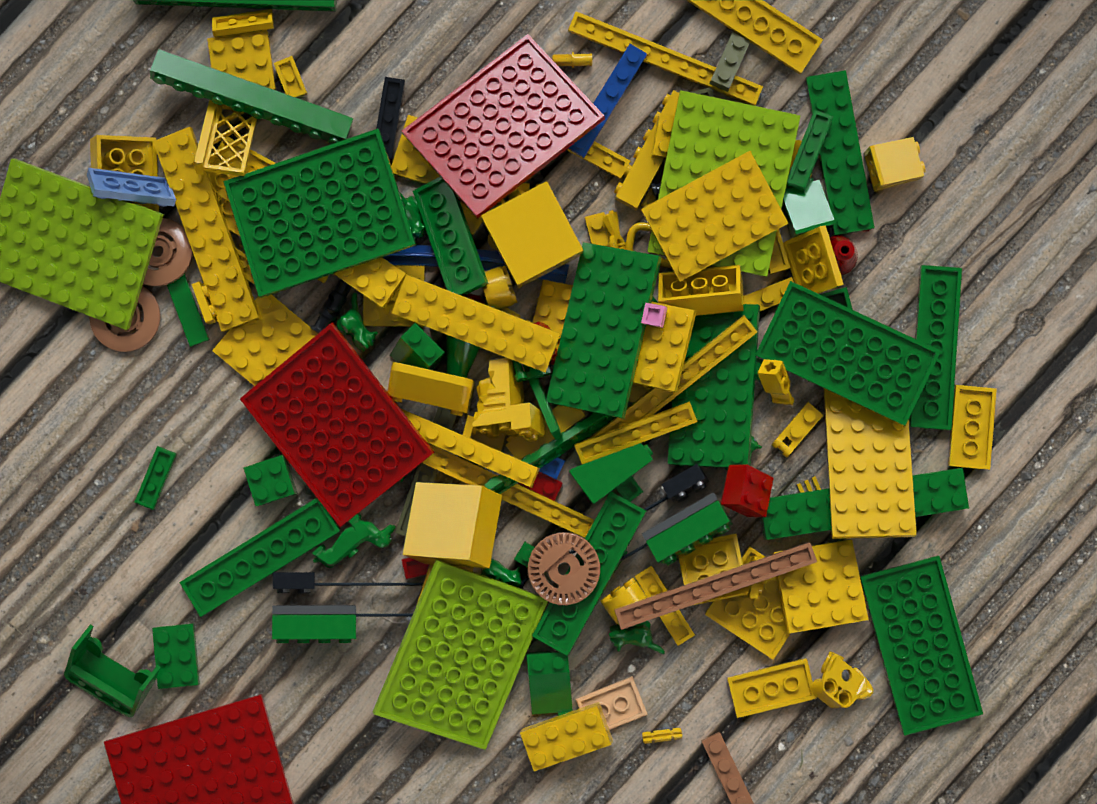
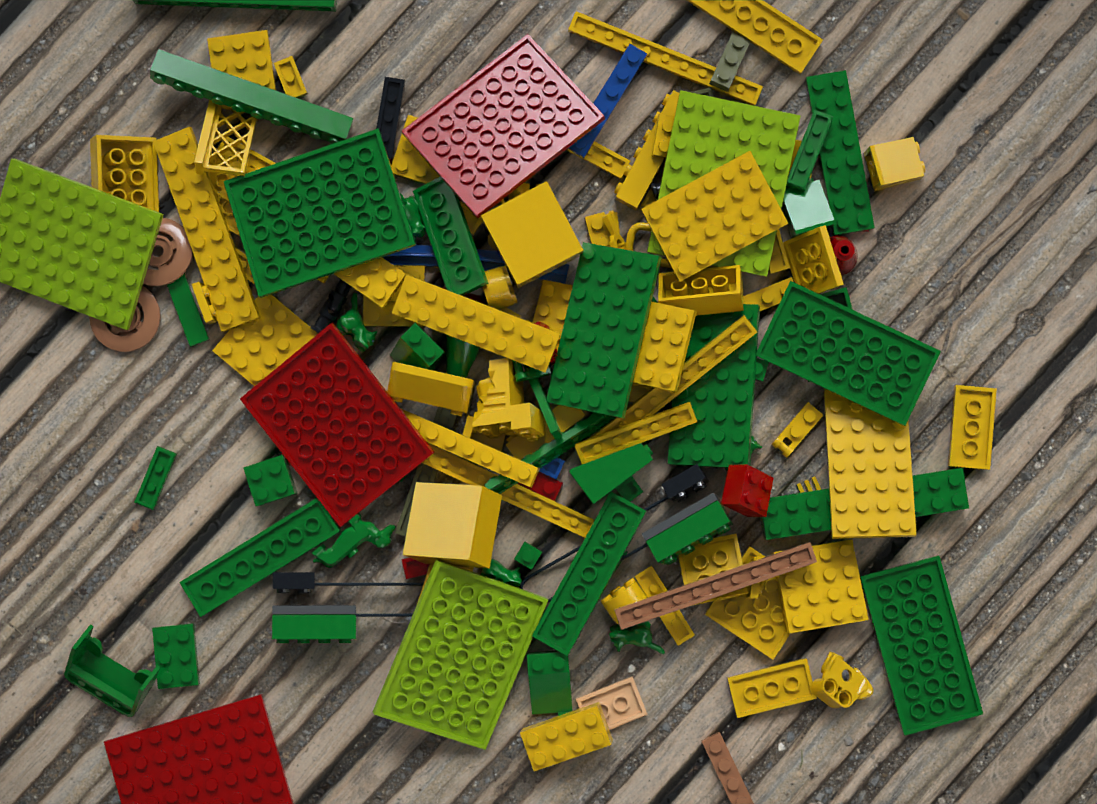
(130, 187): medium blue plate -> none
(242, 23): yellow plate -> none
(573, 59): yellow axle -> none
(580, 579): nougat piece -> none
(654, 315): bright pink plate -> none
(662, 735): yellow axle -> none
(776, 381): yellow piece -> none
(938, 327): green plate -> none

